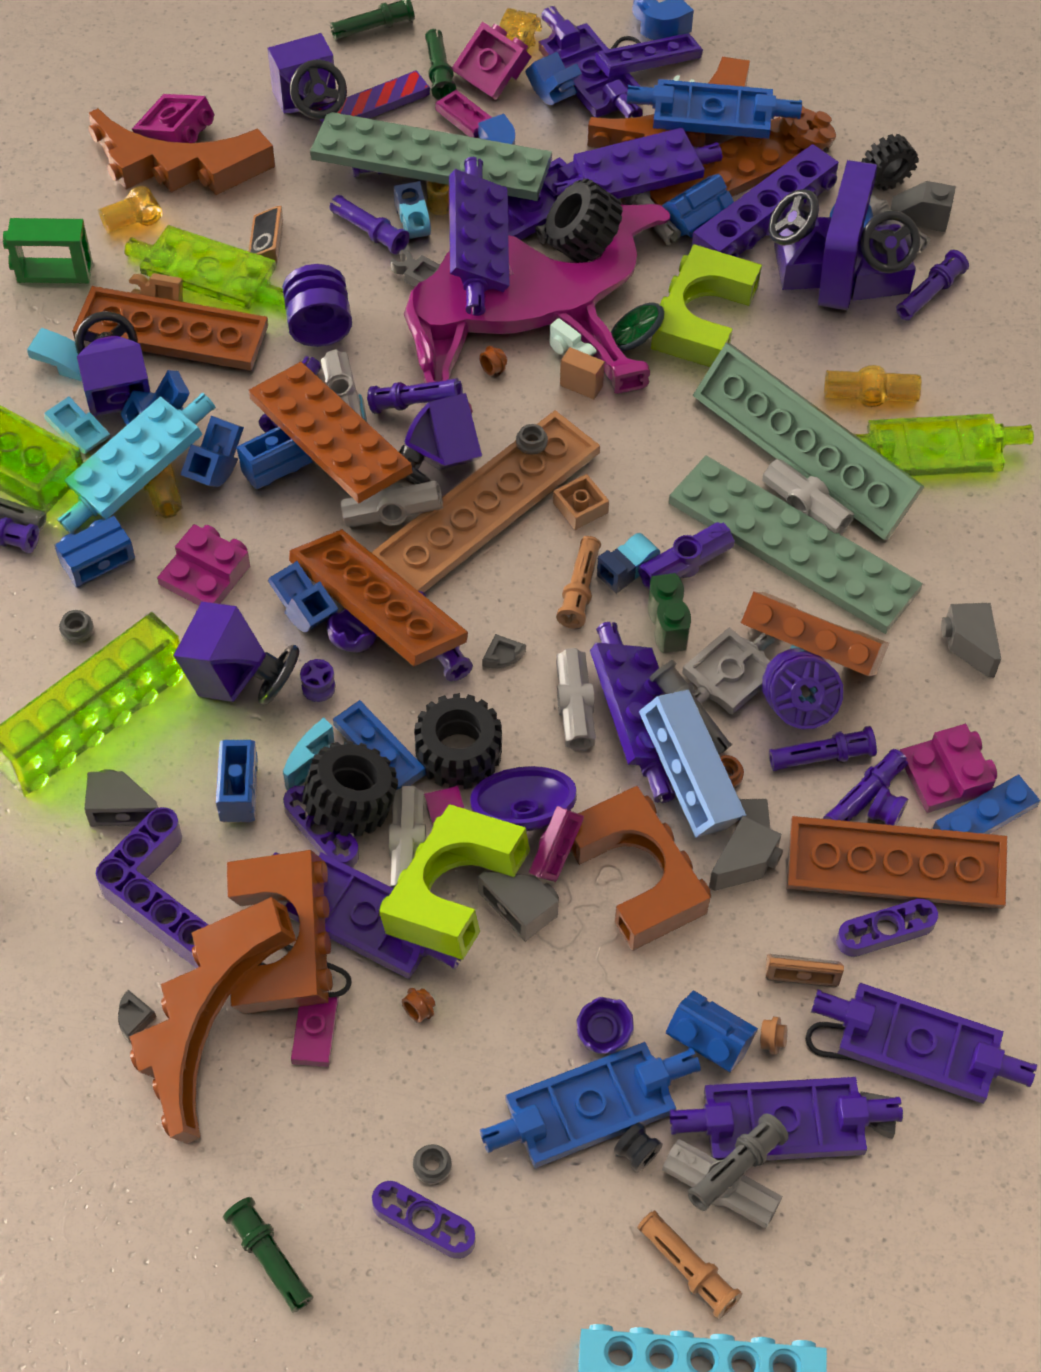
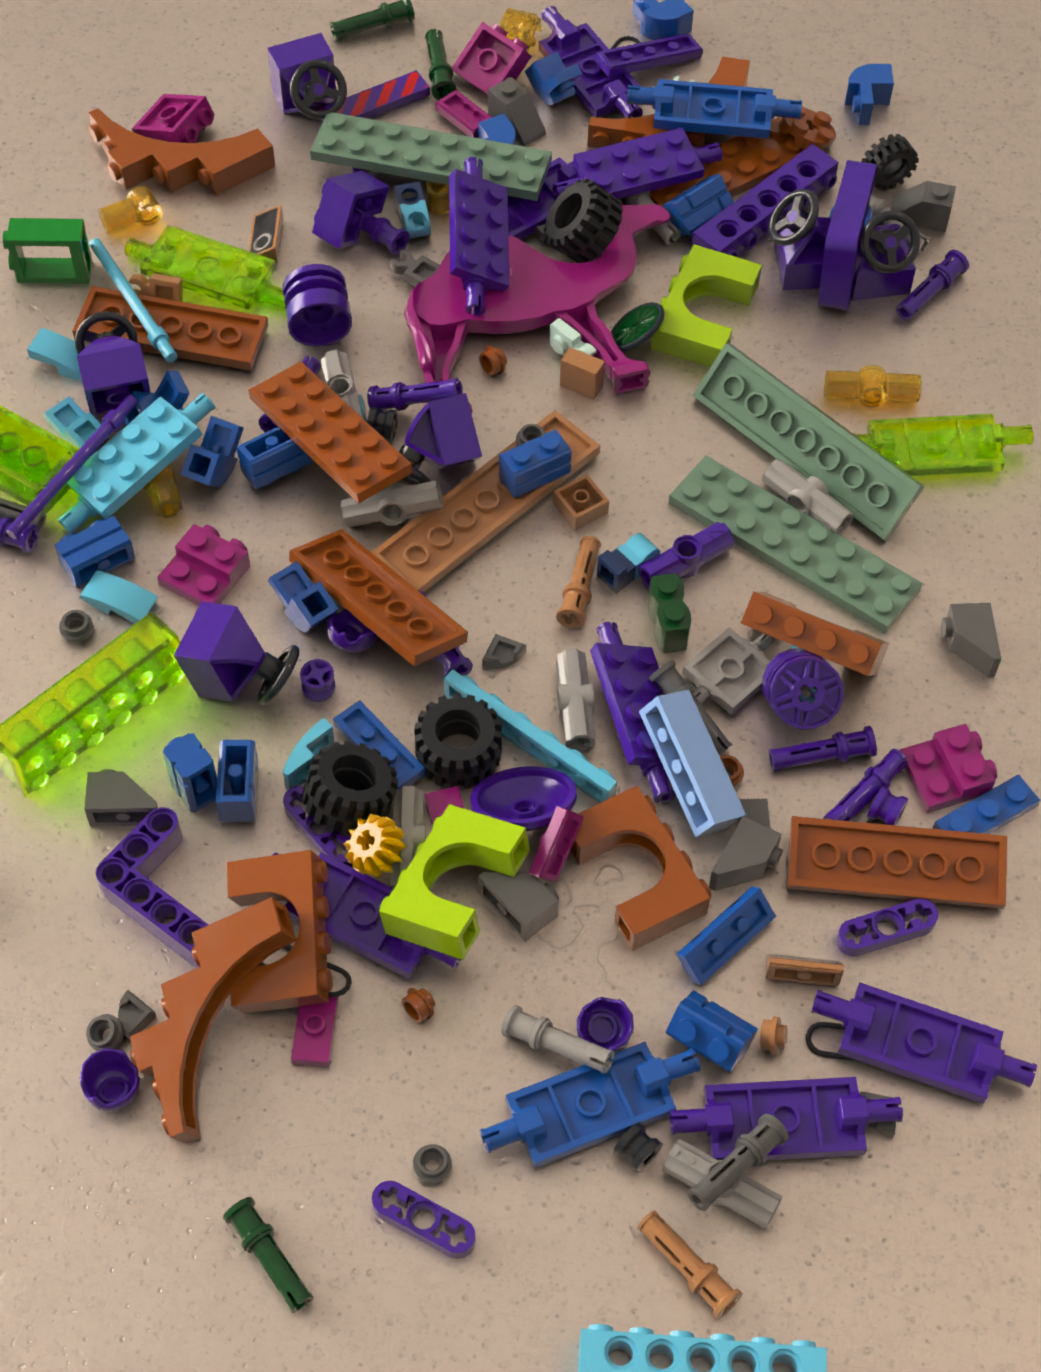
(97, 1027): none -> dark grey plate
(109, 1079): none -> dark purple hair
(110, 423): none -> dark purple bar
(119, 595): none -> medium azure slope
(156, 335): none -> medium azure bar
(191, 771): none -> blue brick
(345, 204): none -> dark purple brick
(375, 845): none -> yellow gear
(383, 422): none -> black wheel
(518, 107): none -> dark grey slope
(535, 463): none -> blue brick
(537, 743): none -> medium azure plate
(542, 1034): none -> light grey pin
(726, 935): none -> blue plate
(868, 87): none -> blue brick

